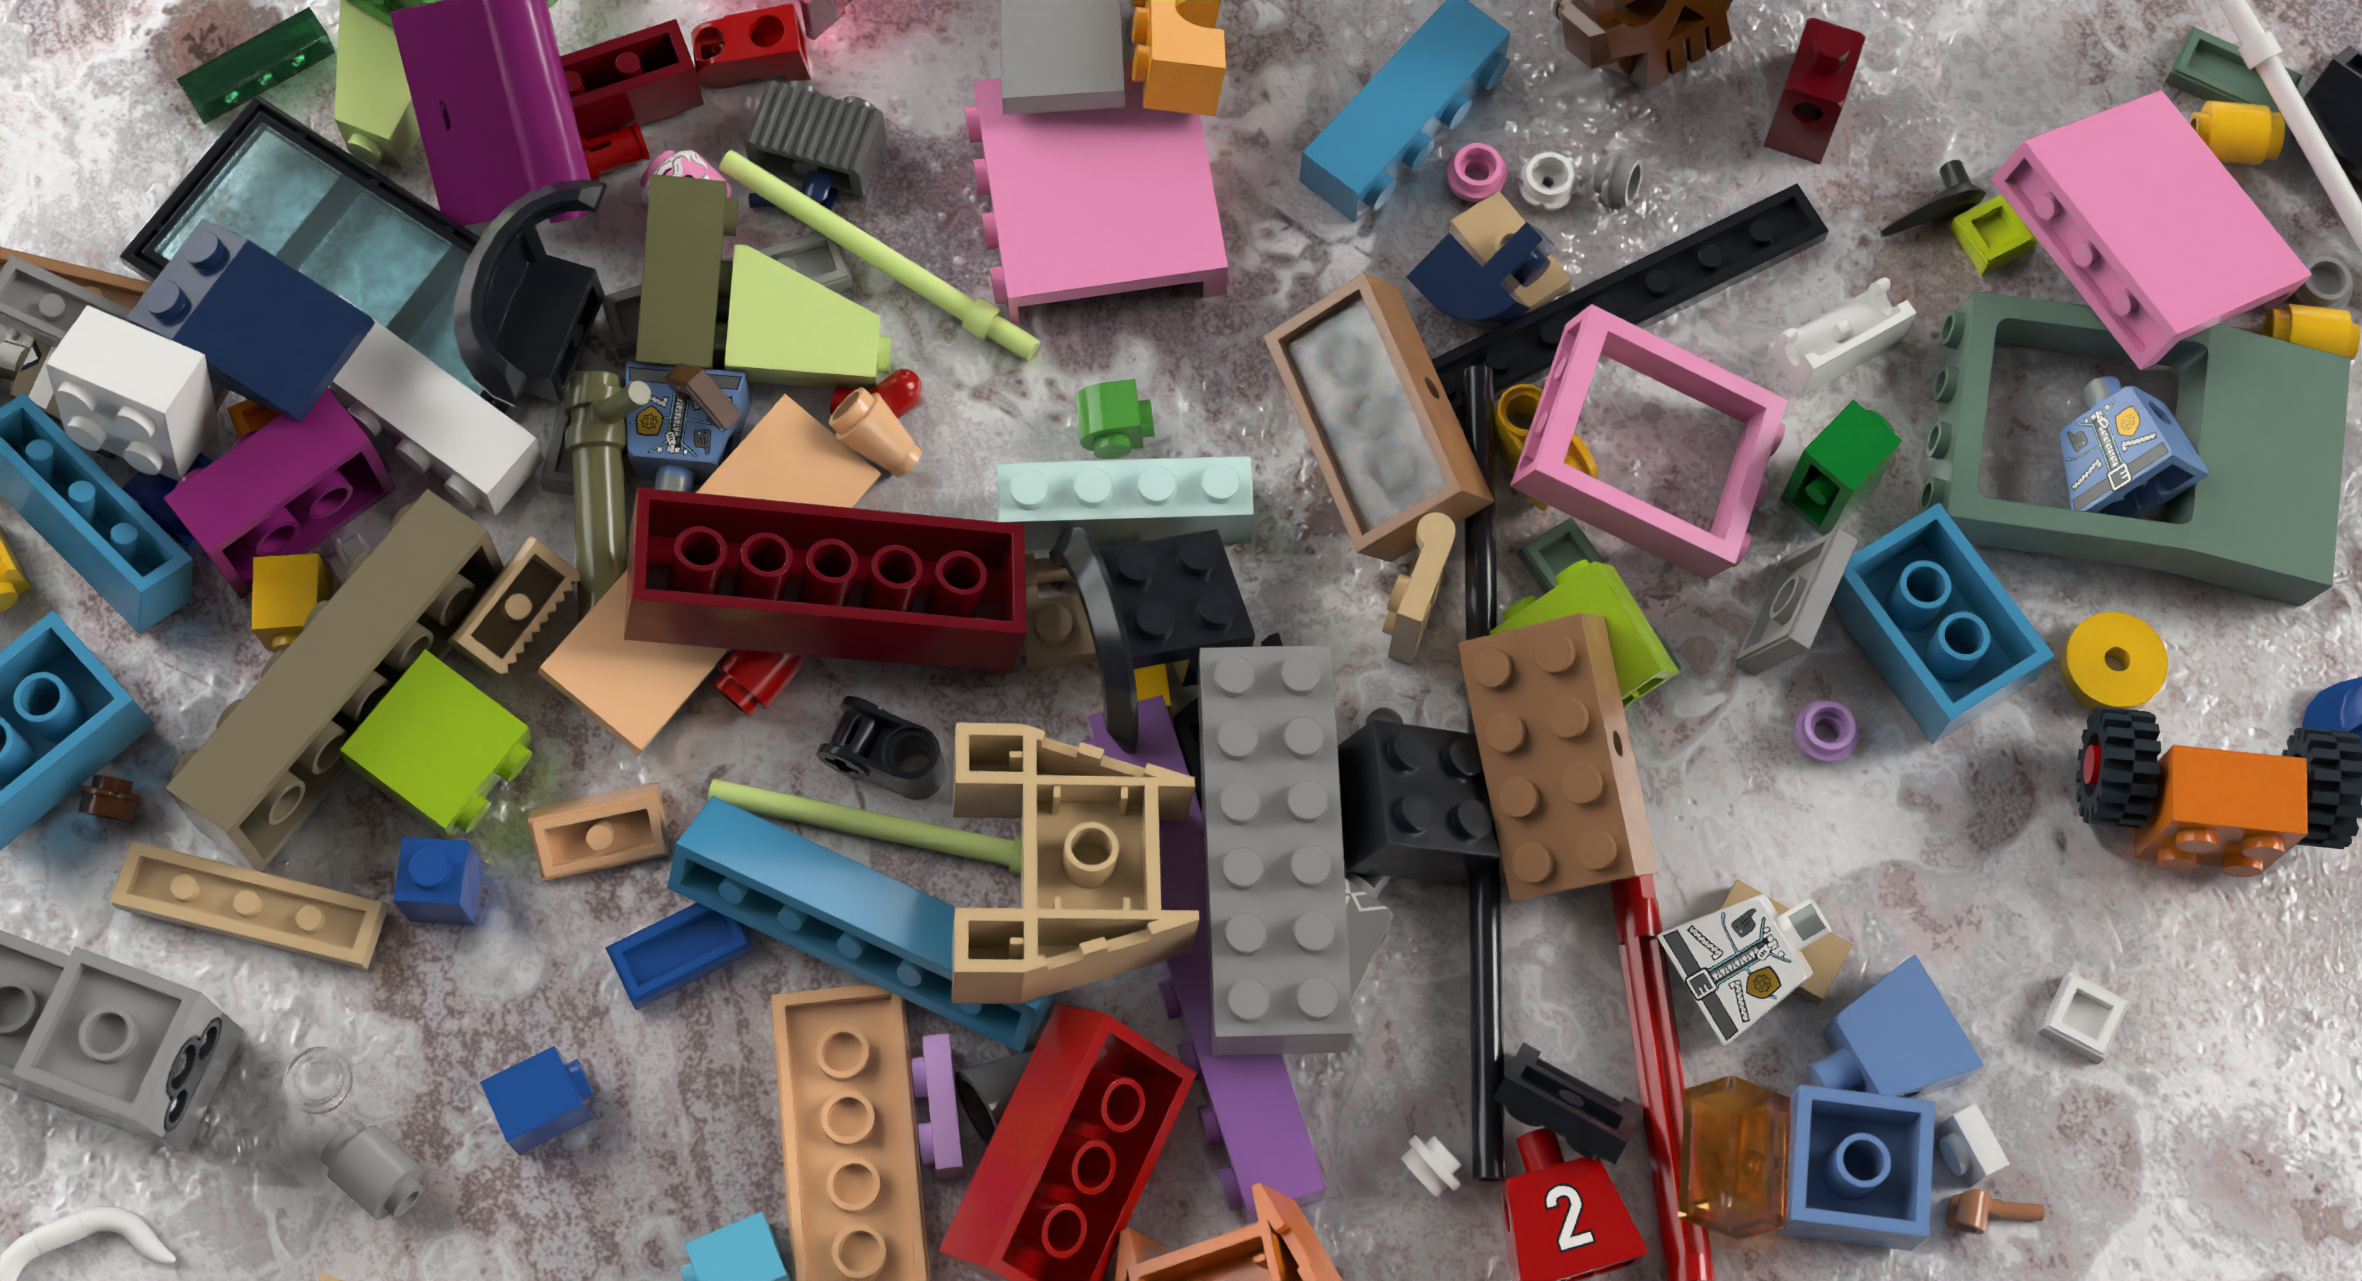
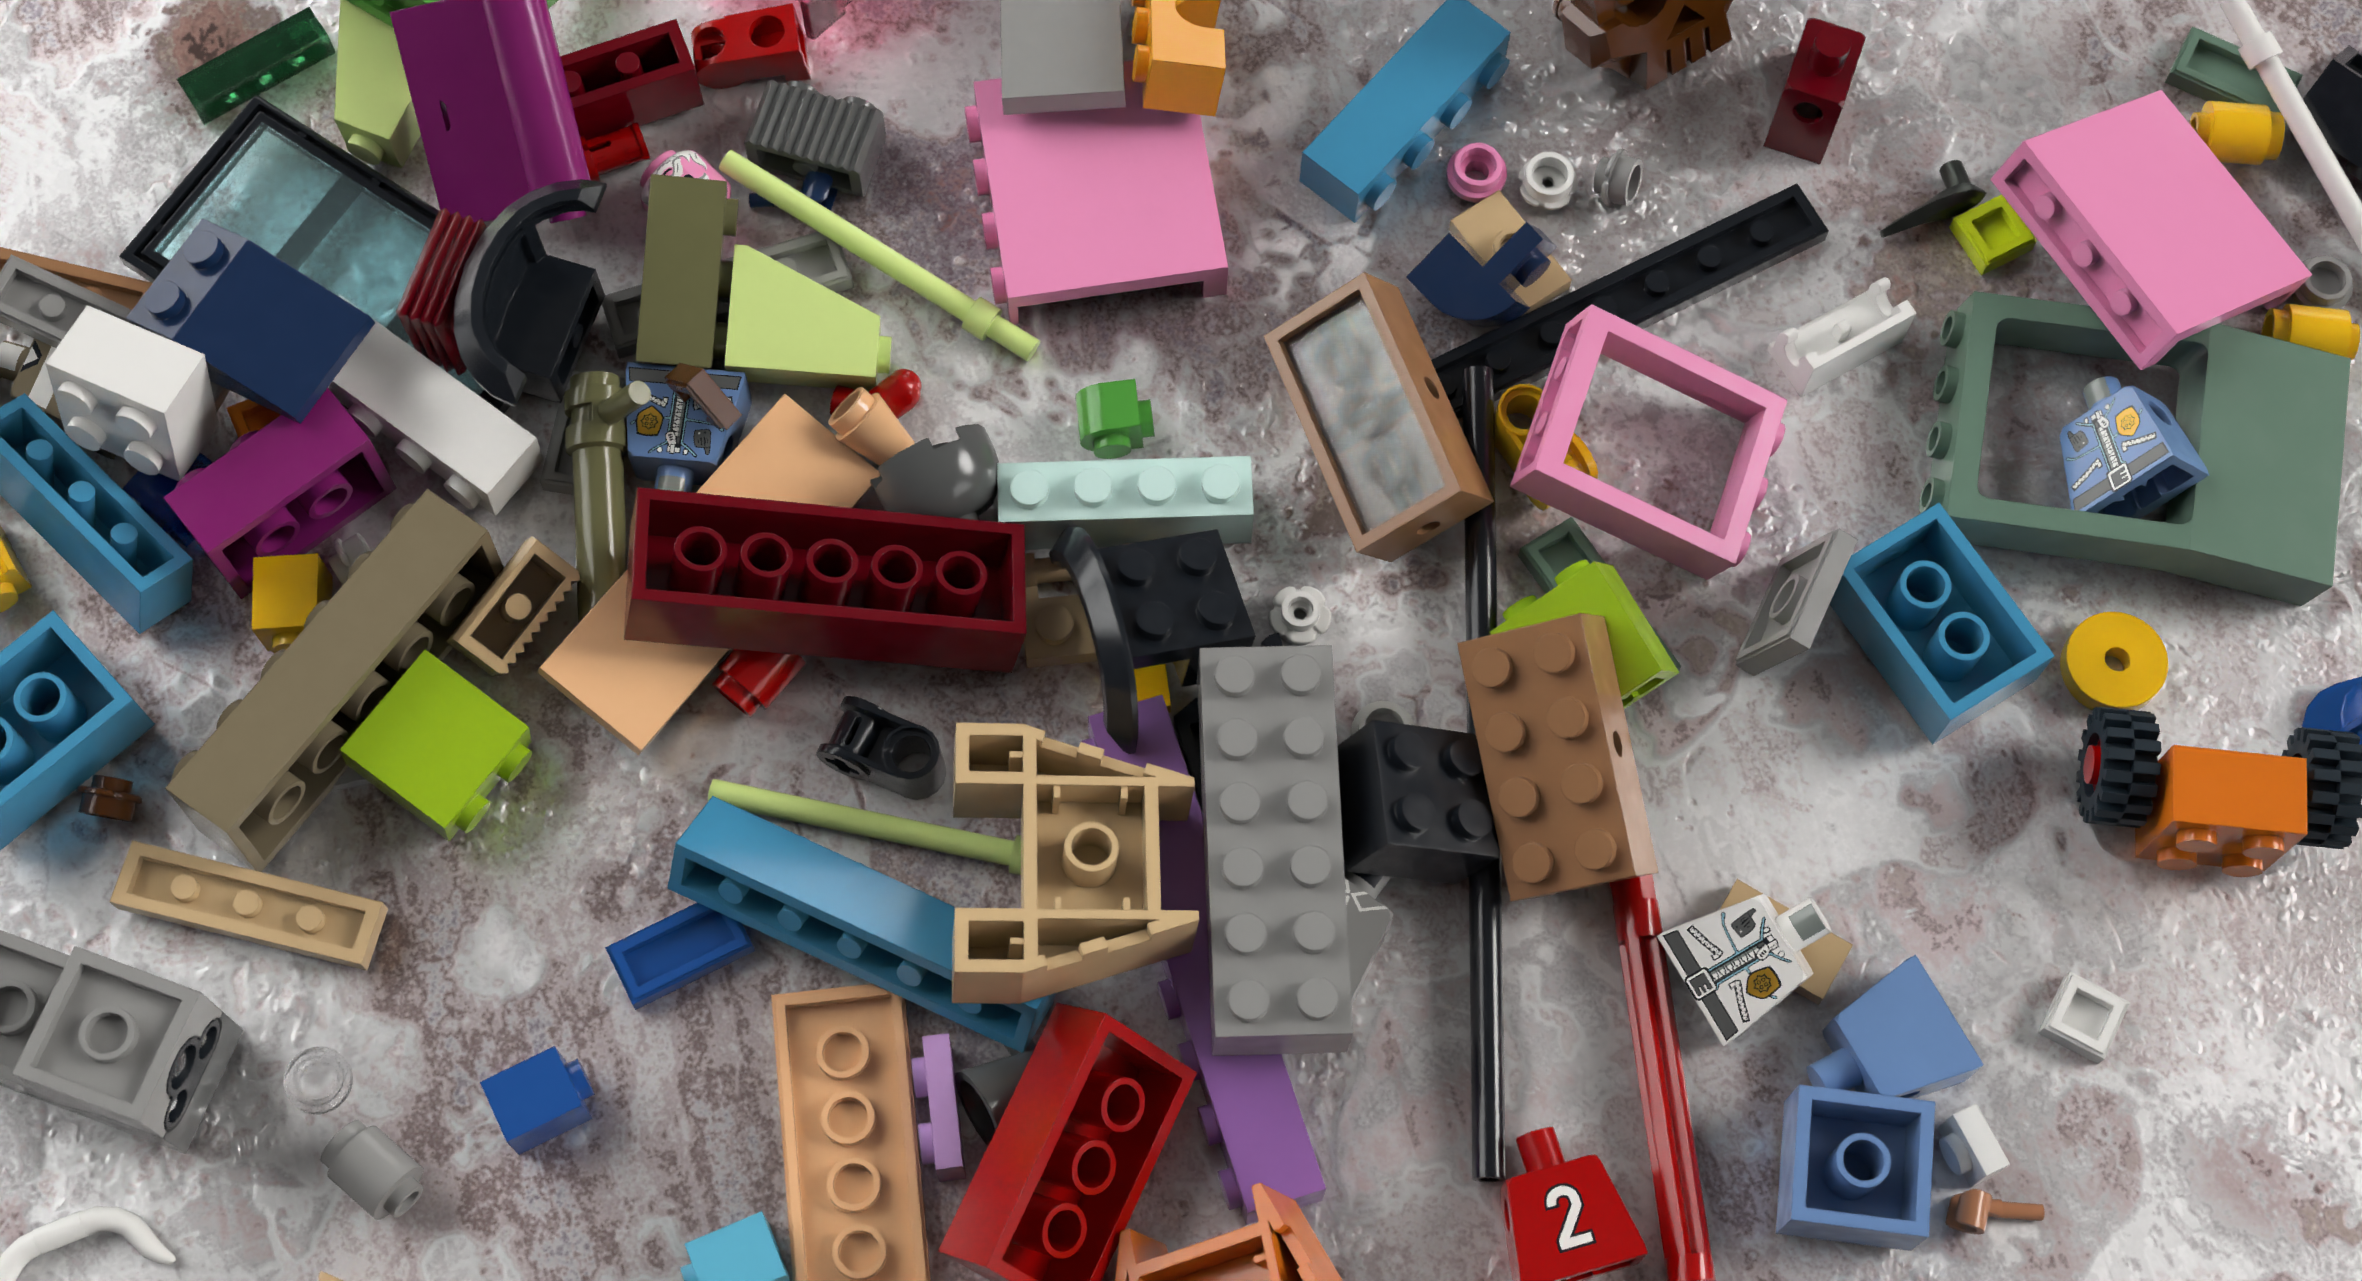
(430, 294): none -> dark red brick
(438, 881): blue brick -> none
(599, 831): light nougat slope -> none
(943, 478): none -> dark grey cylinder
(1296, 630): none -> white plate
(1417, 593): tan plate -> none
(1432, 1164): white plate -> none
(1549, 1097): black plate -> none
(1734, 1158): clear orange panel -> none
(1833, 716): lavender plate -> none
(1841, 468): green brick -> none

